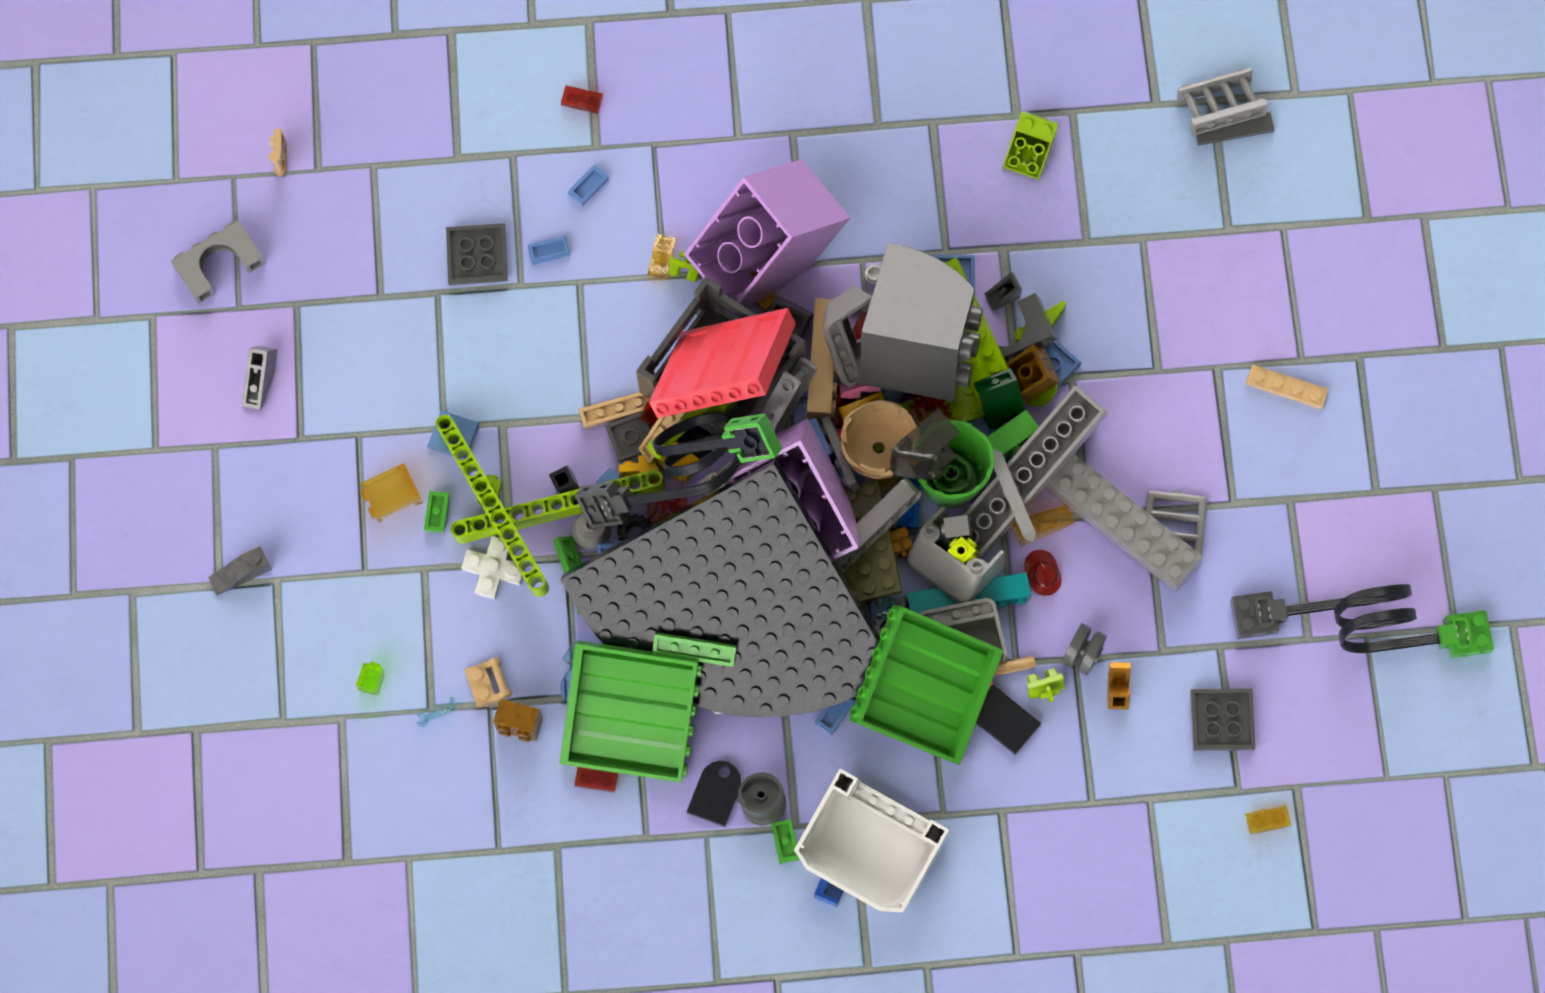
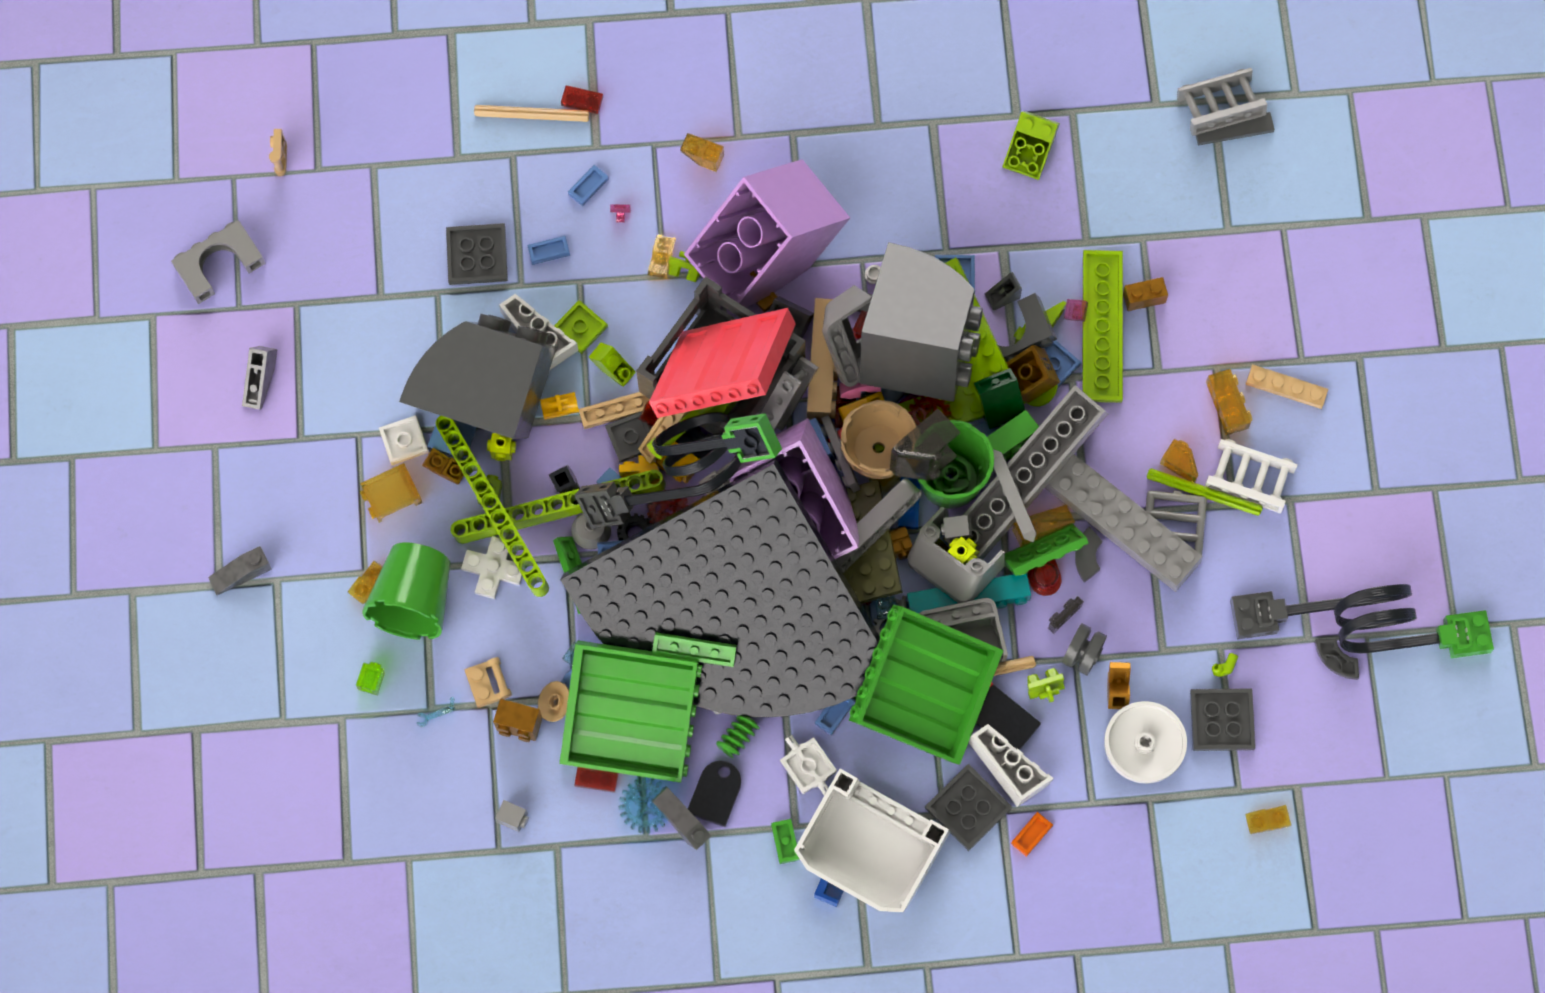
(363, 585): none -> clear yellow slope
(403, 440): none -> white tile
(410, 592): none -> bright green cone
(436, 512): bright green plate -> none
(443, 466): none -> pearl gold slope
(484, 376): none -> dark grey slope
(503, 452): none -> neon yellow brick
(512, 816): none -> light grey brick
(524, 315): none -> white wedge
(531, 113): none -> tan axle
(553, 701): none -> tan dish
(559, 405): none -> yellow hips
(581, 325): none -> lime tile
(612, 363): none -> lime slope
(620, 211): none -> clear pink tile
(636, 821): none -> clear light blue gear
(681, 818): none -> flat silver slope
(703, 152): none -> clear yellow slope
(737, 735): none -> bright green piece
(762, 798): dark grey wheel -> none
(808, 765): none -> white plate
(968, 807): none -> dark grey plate
(1008, 765): none -> white wedge
(1031, 834): none -> orange tile
(1045, 549): none -> bright green plate
(1070, 608): none -> clear smoke plate
(1076, 310): none -> clear pink tile
(1086, 557): none -> dark grey tile
(1103, 326): none -> lime plate
(1145, 294): none -> pearl gold brick
(1145, 742): none -> white dish
(1180, 460): none -> clear yellow slope
(1200, 490): none -> lime axle
(1225, 668): none -> lime arm
(1229, 401): none -> clear yellow brick
(1271, 502): none -> white fence
(1336, 660): none -> dark grey tile

